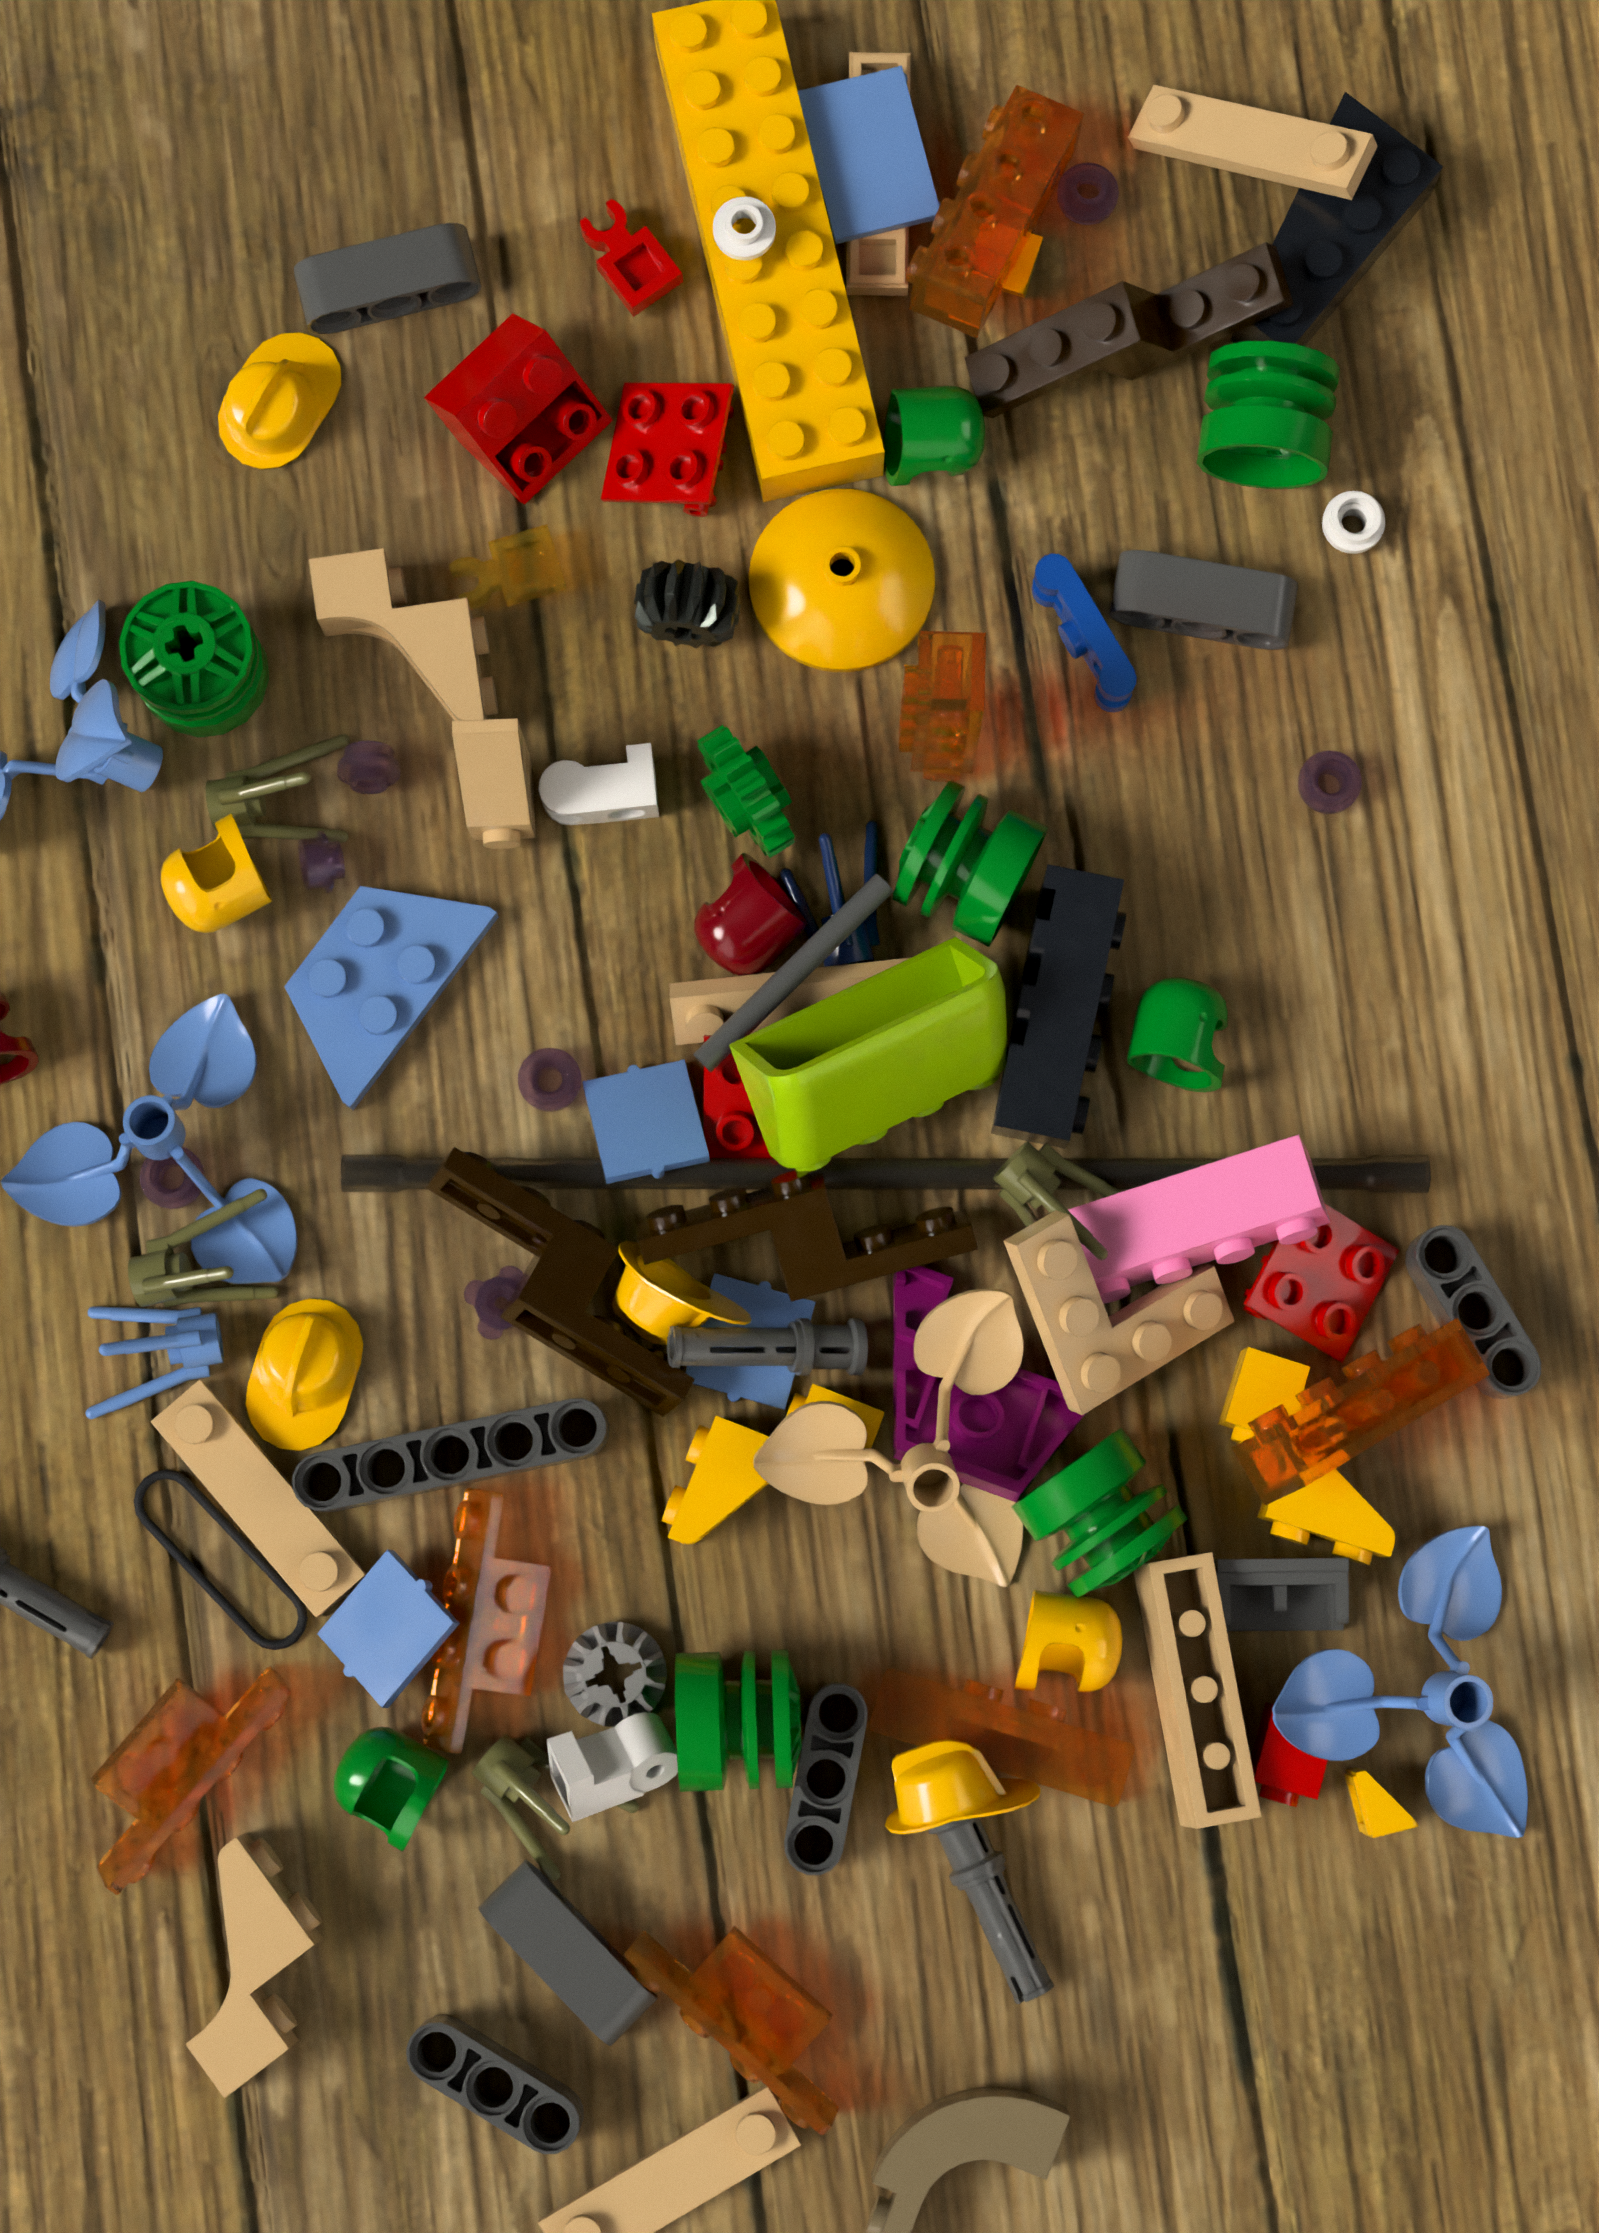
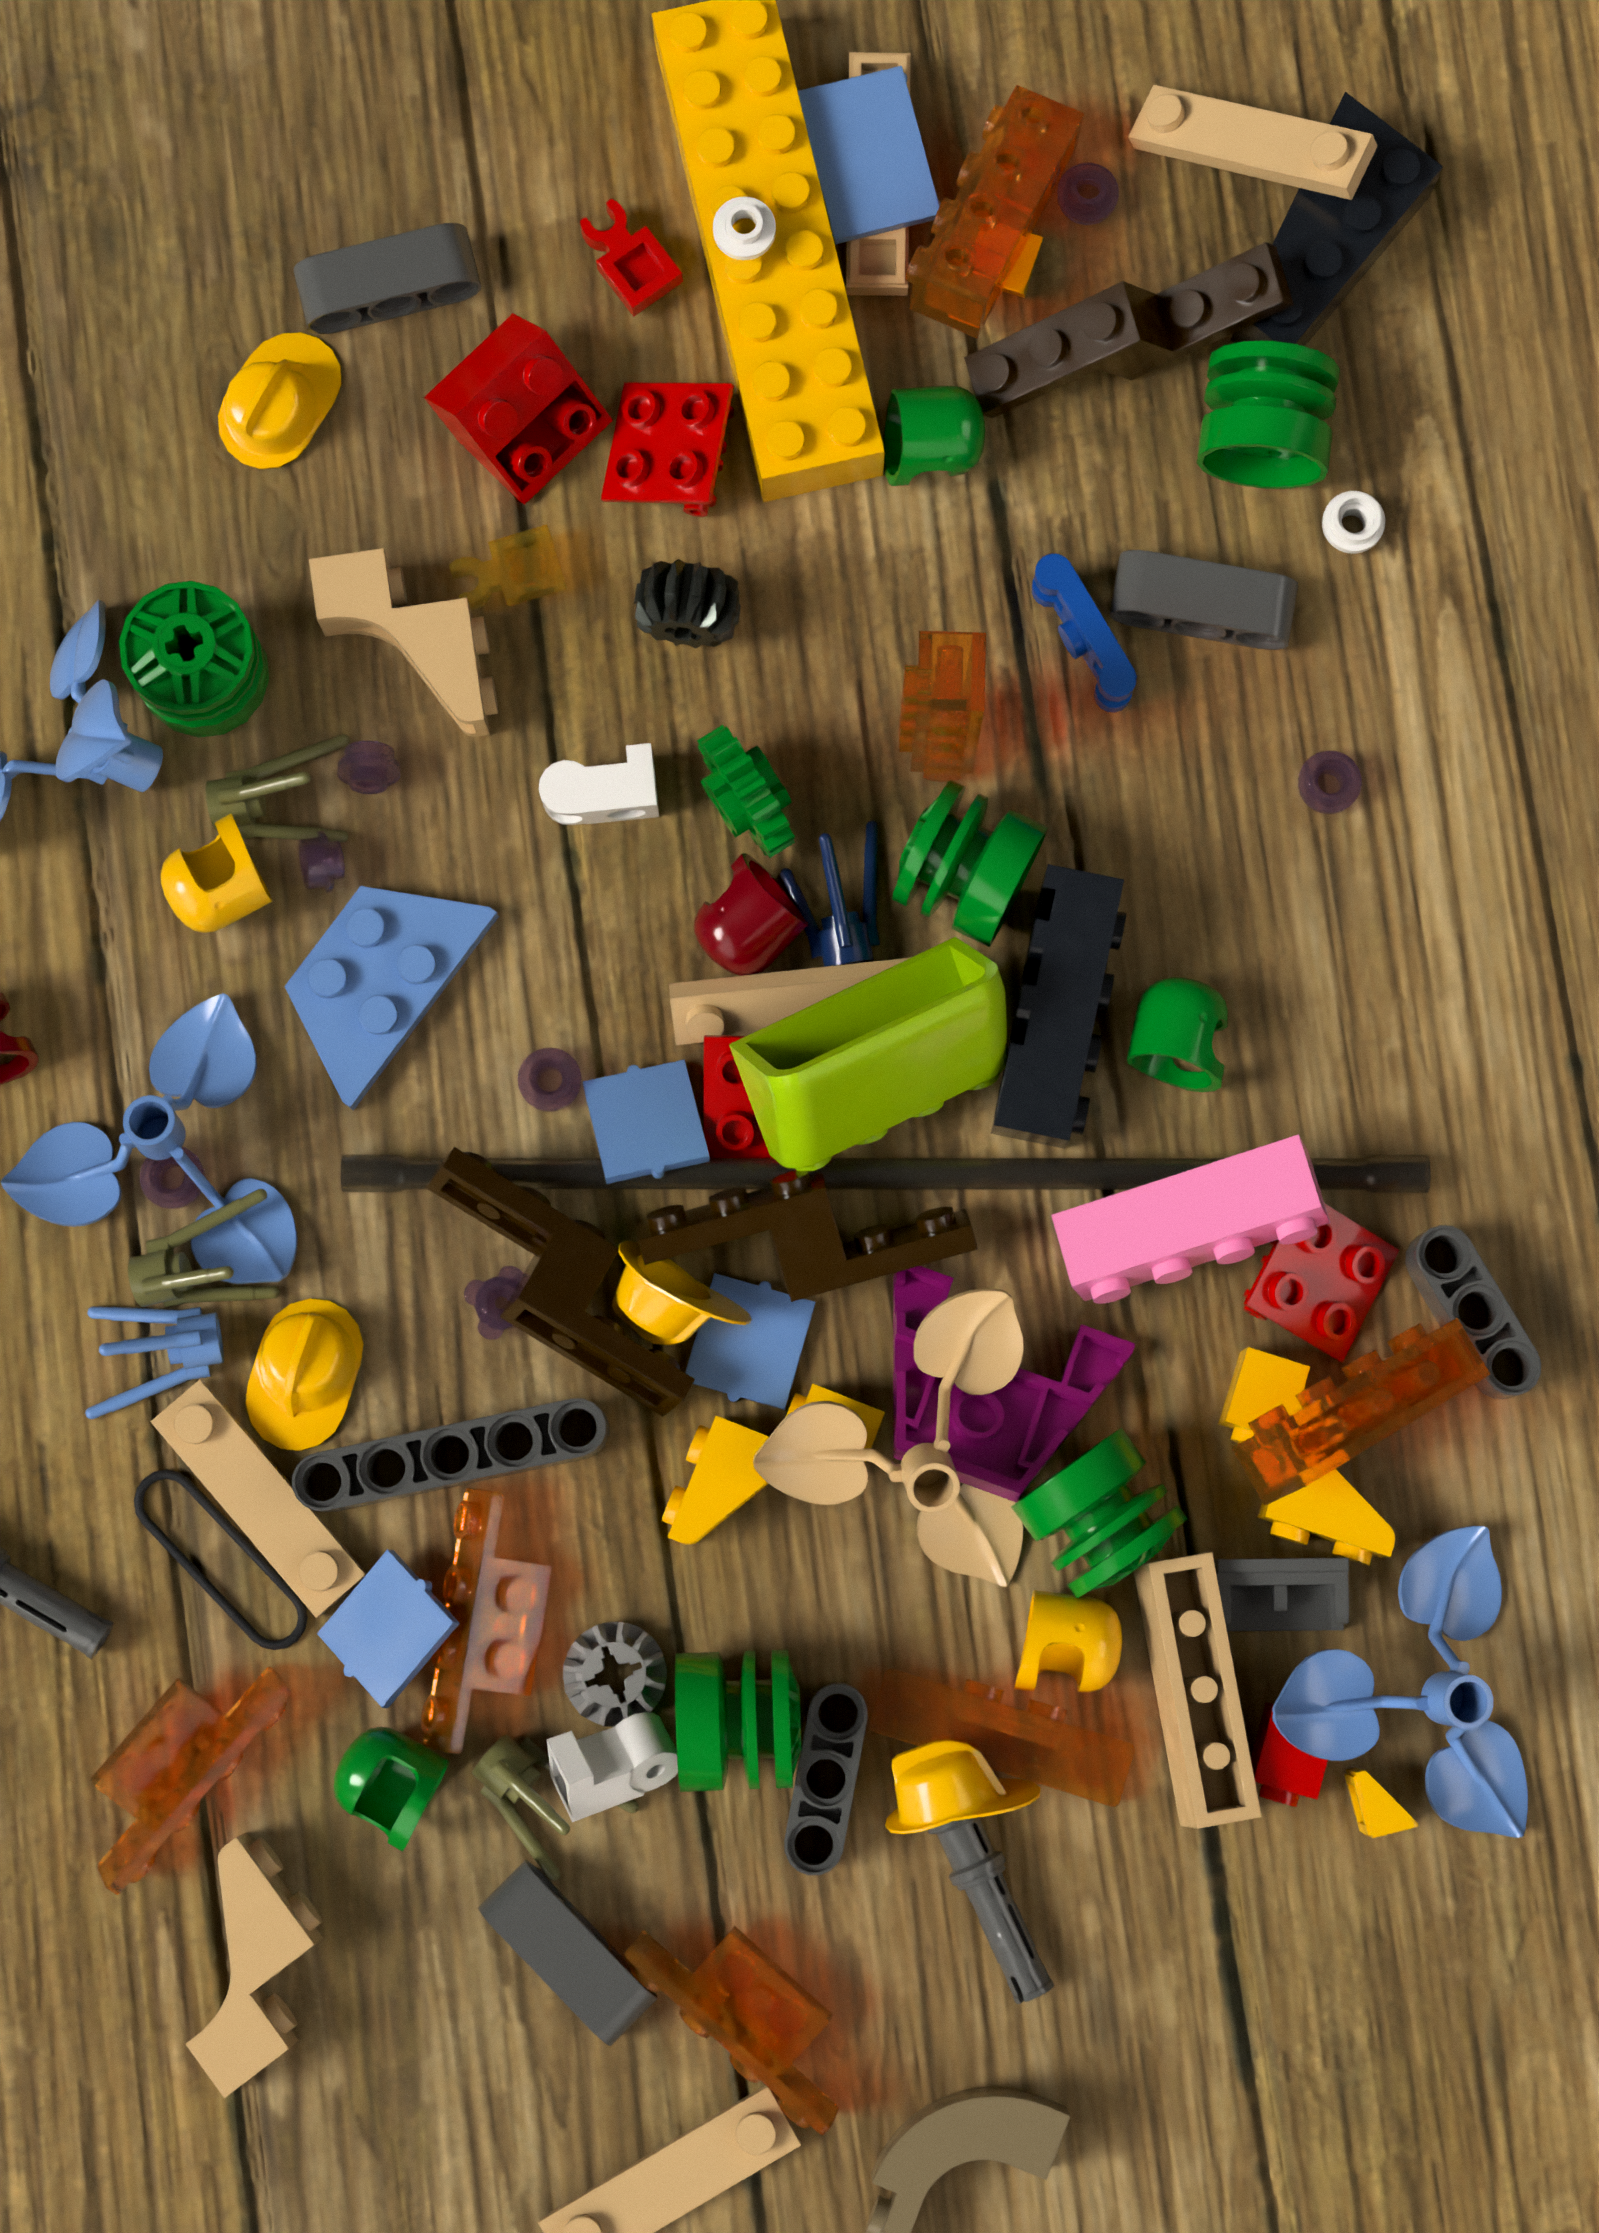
(461, 2083): dark grey beam -> none
(495, 781): tan slope -> none
(794, 971): dark grey bar -> none
(797, 1346): dark grey pin -> none
(833, 618): yellow dish -> none
(1030, 1179): olive plant -> none
(1100, 1353): tan plate -> none

